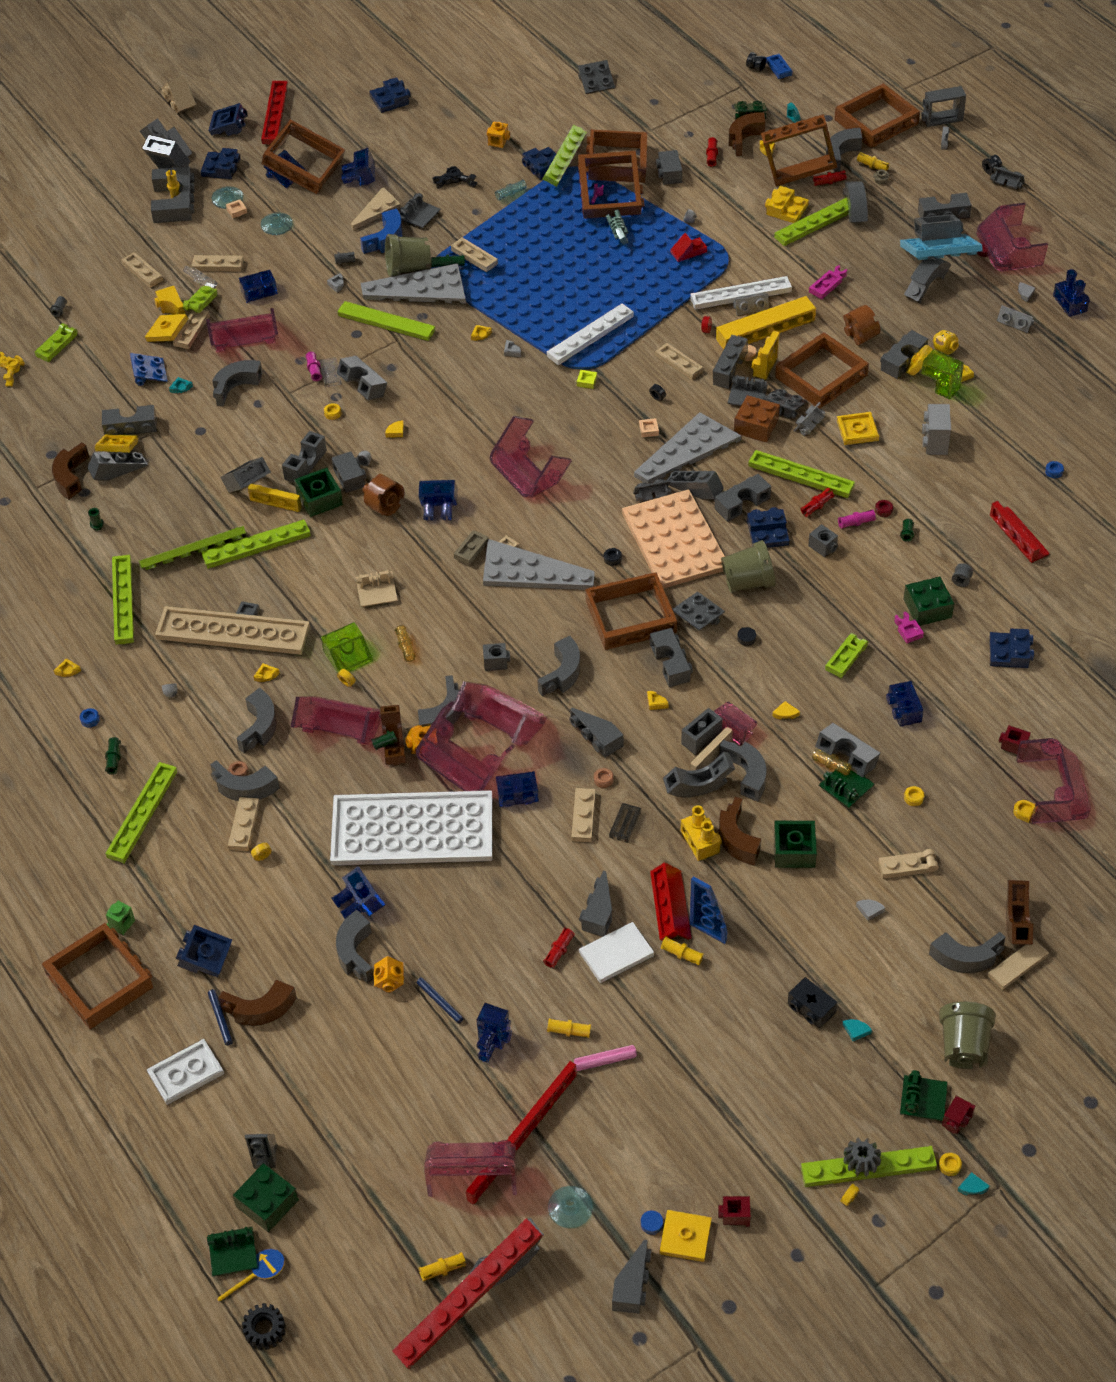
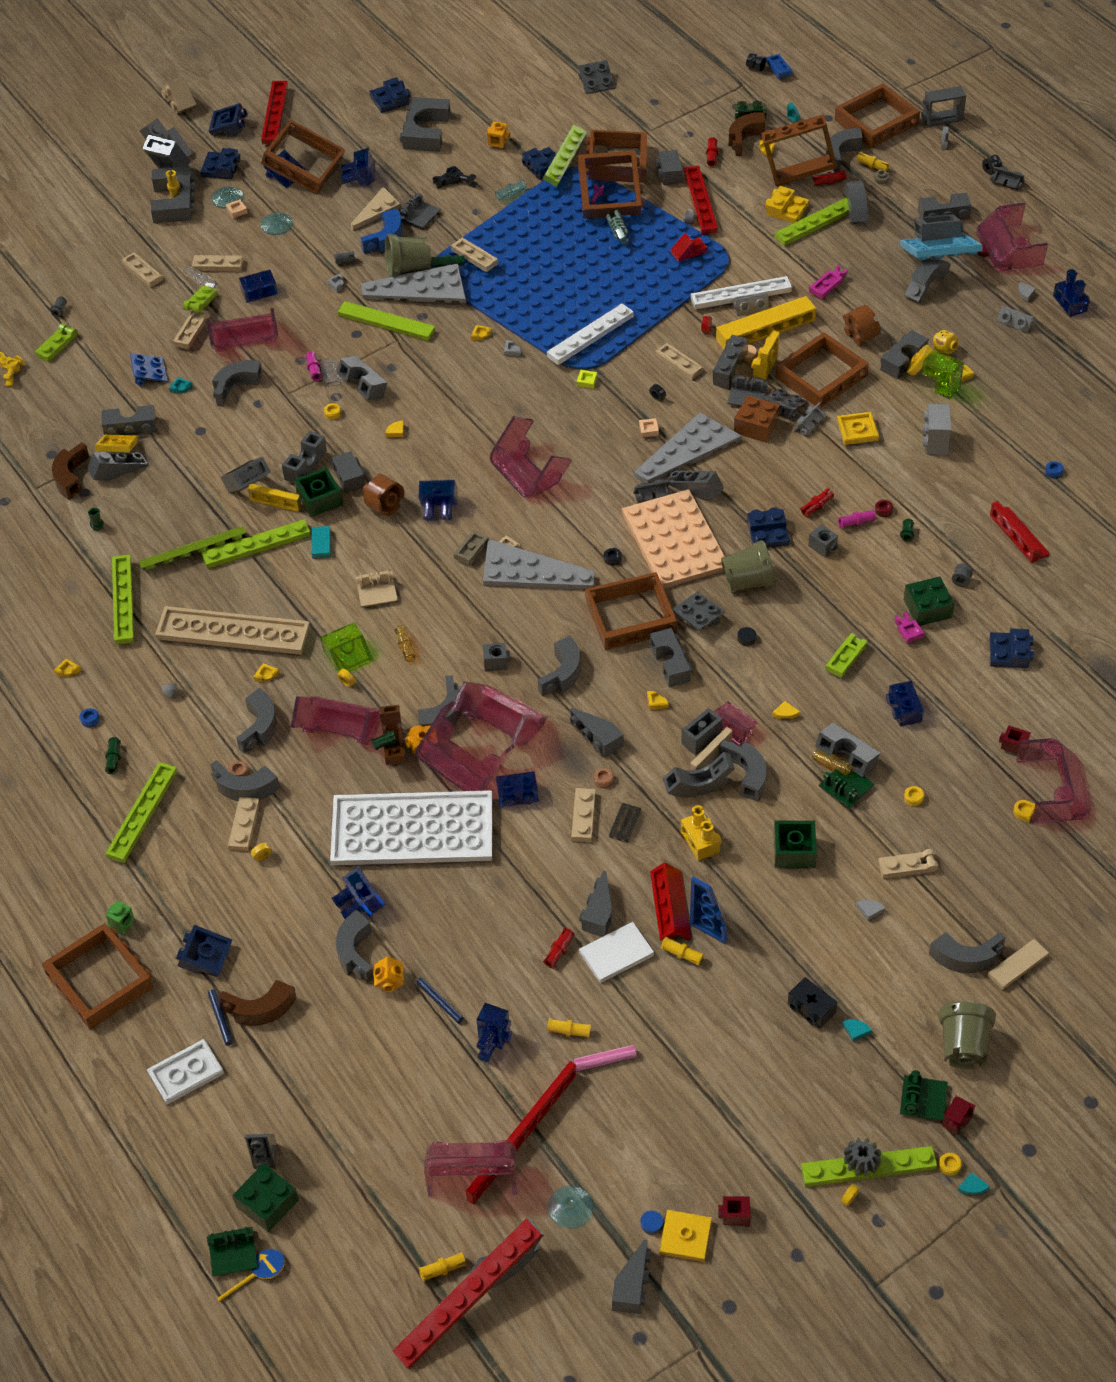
(166, 327): yellow plate -> none
(169, 301): yellow arch -> none
(248, 608): dark grey tile -> none
(272, 1336): black tyre -> none
(321, 542): none -> teal tile
(364, 458): light grey hinge -> none
(424, 110): none -> dark grey arch
(700, 200): none -> red plate
(730, 502): dark grey arch -> none
(737, 843): reddish brown arch -> none
(801, 473): lime plate -> none
(1017, 913): reddish brown arch -> none

